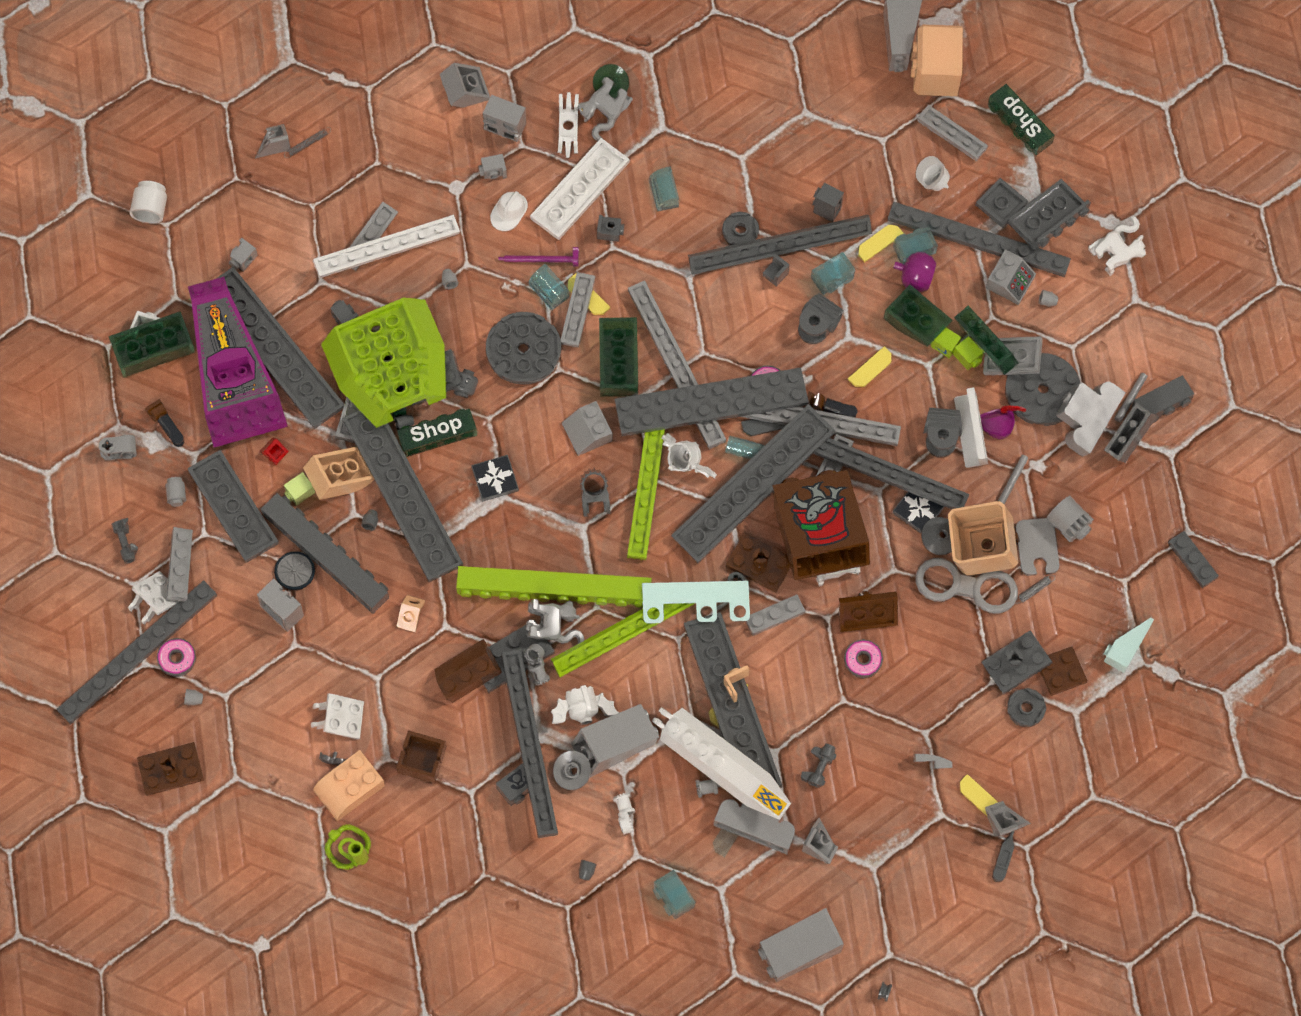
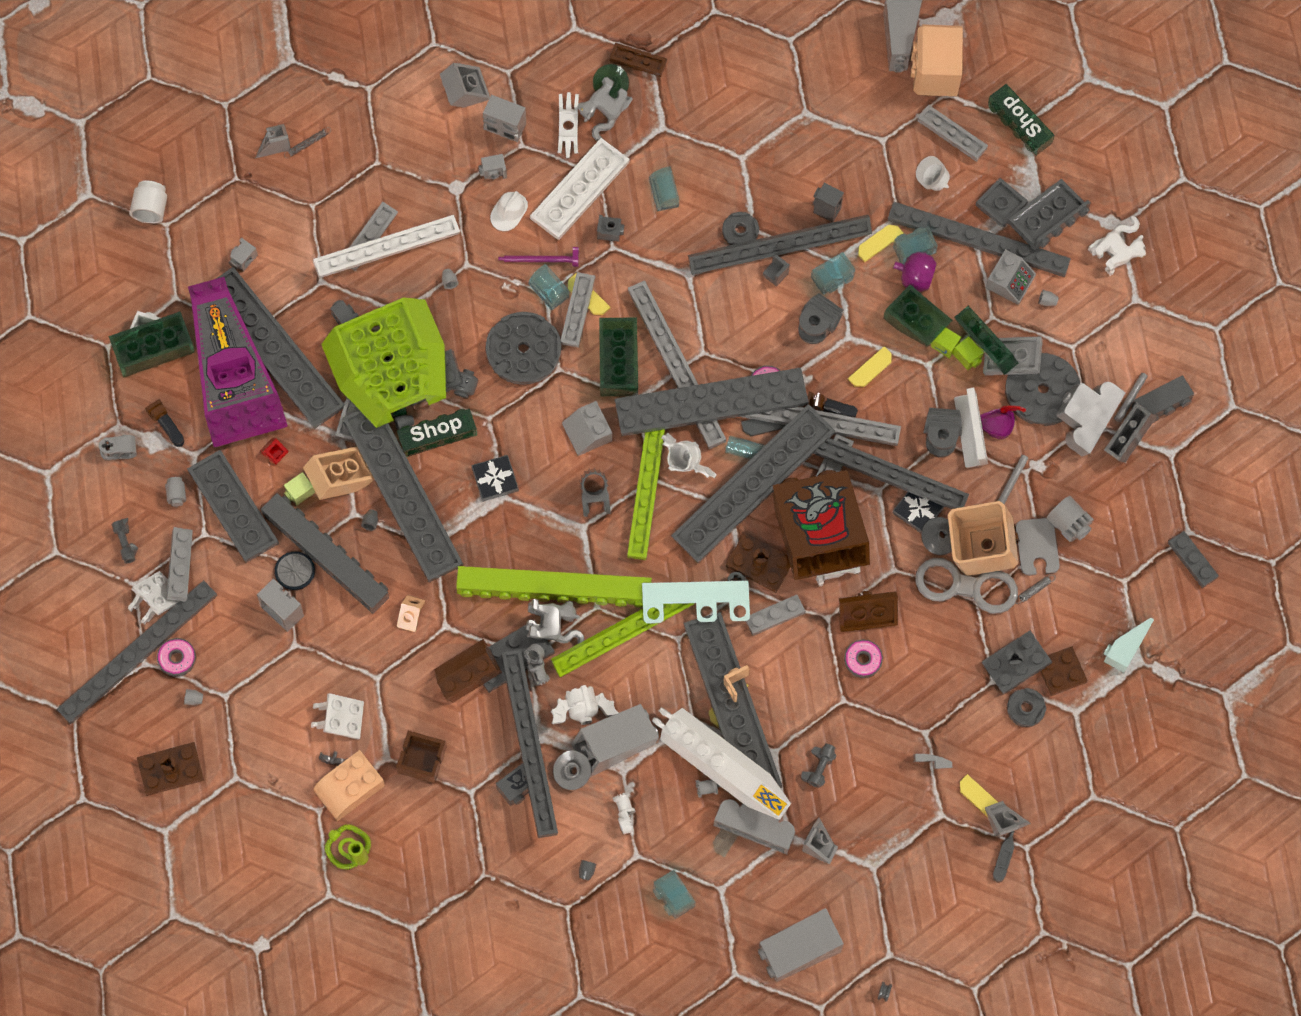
(638, 59): none -> reddish brown plate

